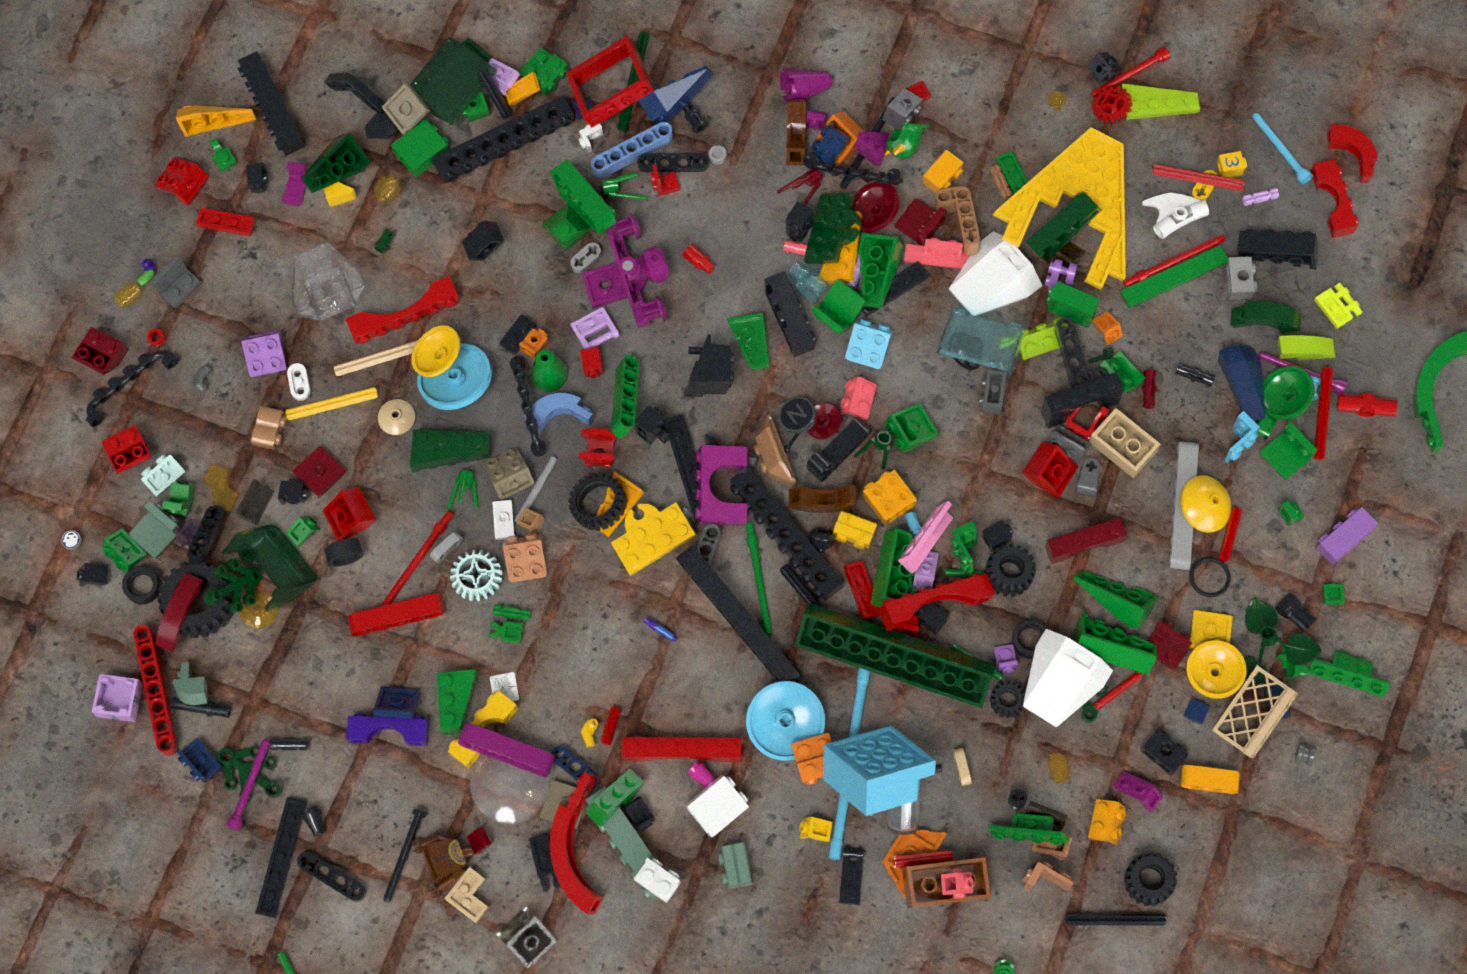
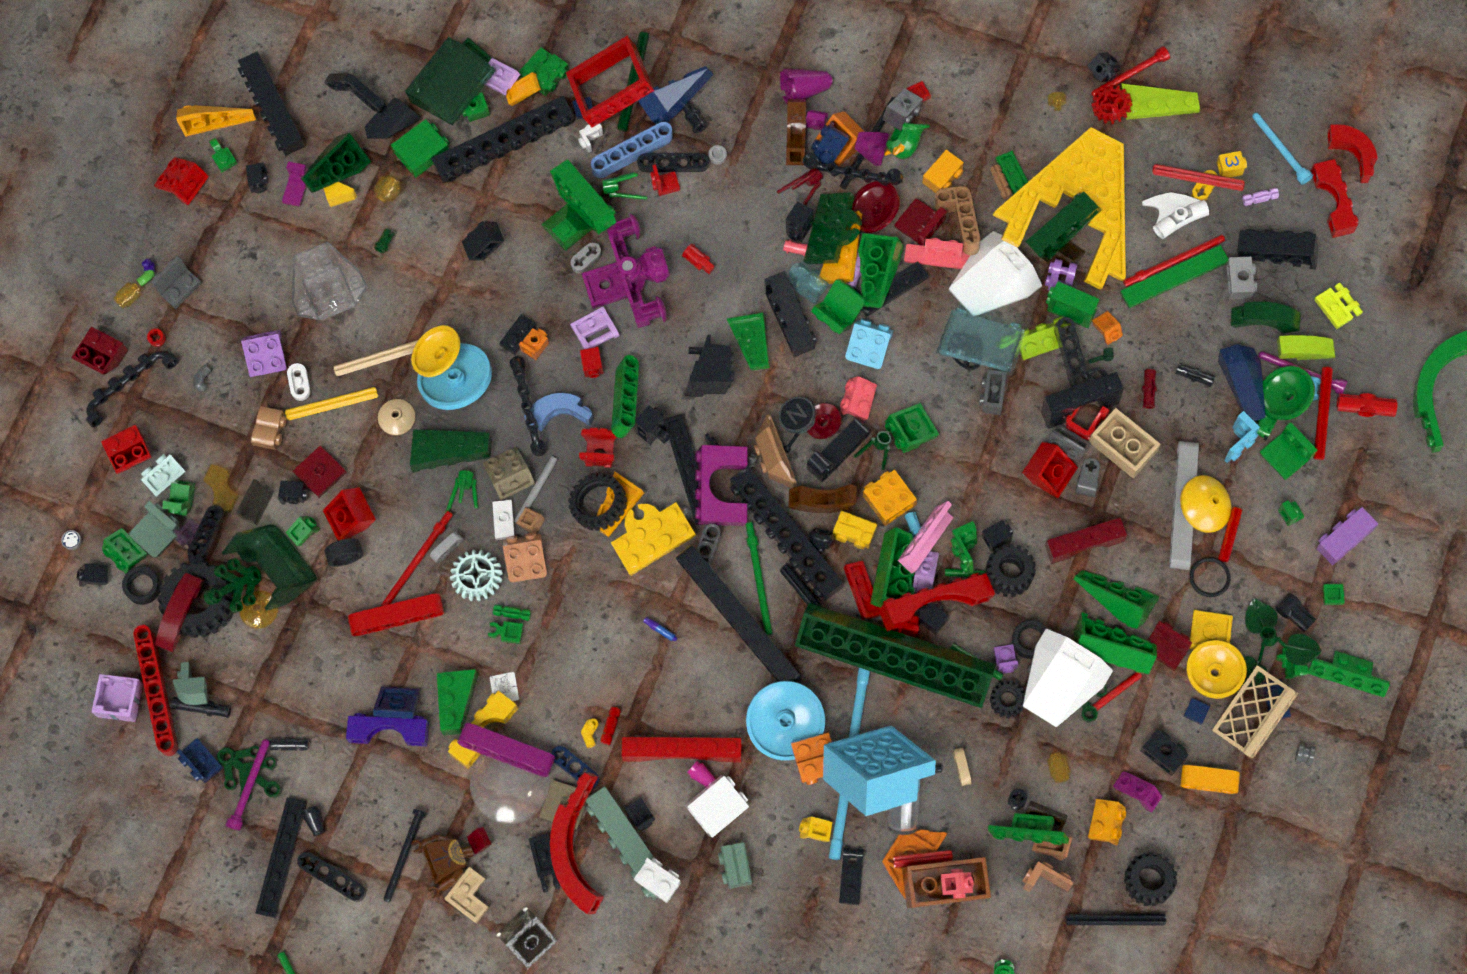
(225, 222): red plate -> none
(367, 325): red arch -> none
(405, 108): dark tan plate -> none
(494, 93): black axle -> none
(548, 371): green cone -> none
(619, 792): green arch -> none
(1126, 370): green bracket -> none

